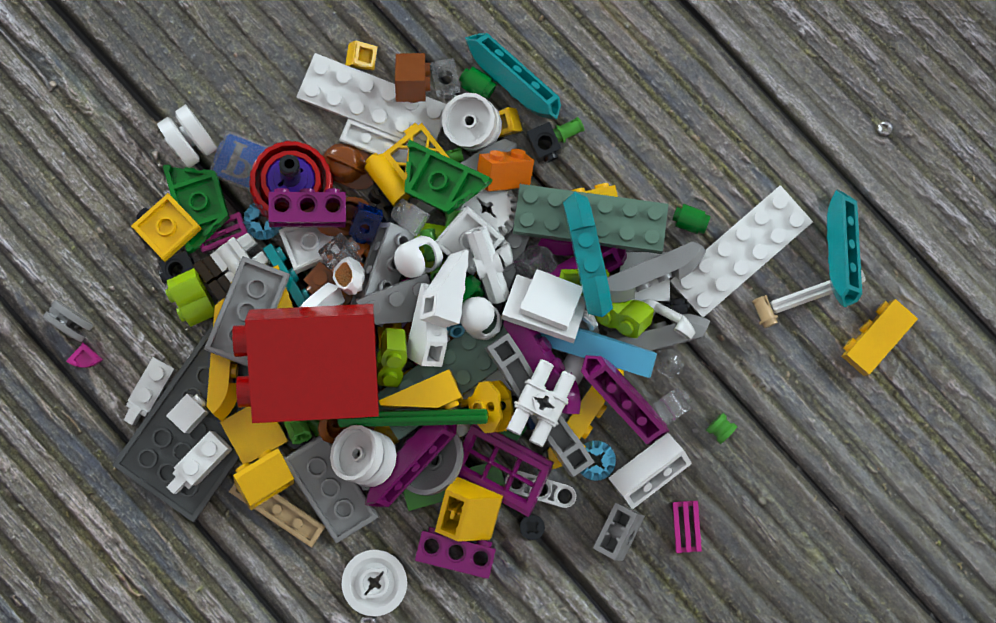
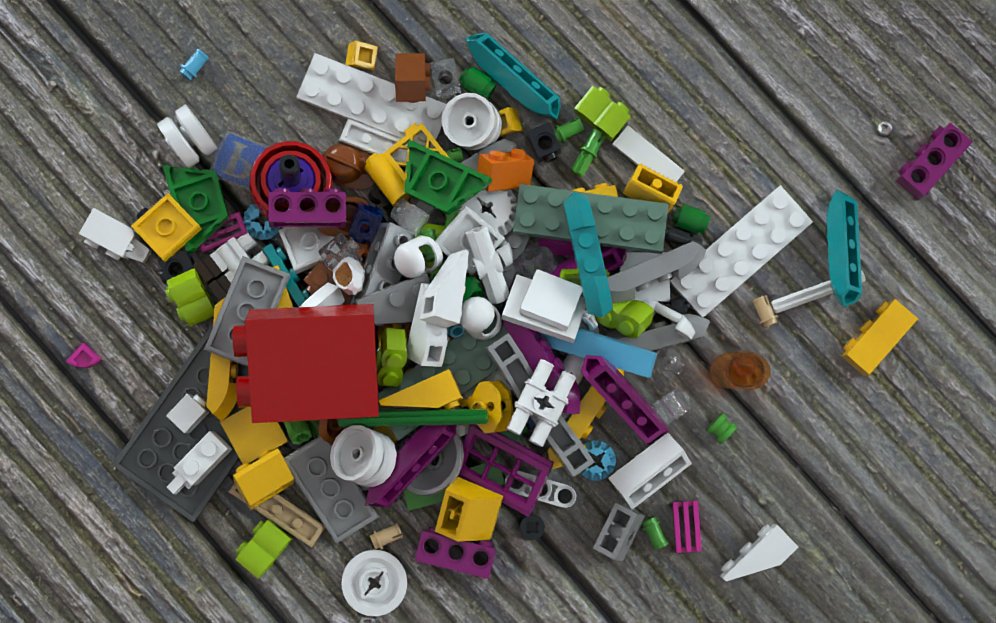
(67, 320): light grey head -> none
(114, 236): none -> white hinge
(148, 390): white hinge -> none
(194, 64): none -> medium azure pin
(263, 548): none -> lime brick
(386, 536): none -> tan pin
(588, 152): none -> bright green axle
(602, 113): none -> lime brick
(641, 151): none -> white tile
(652, 187): none -> yellow brick
(654, 533): none -> bright green pin
(681, 236): none -> dark grey axle
(740, 370): none -> clear orange piece
(766, 552): none -> white slope
(944, 156): none -> magenta brick

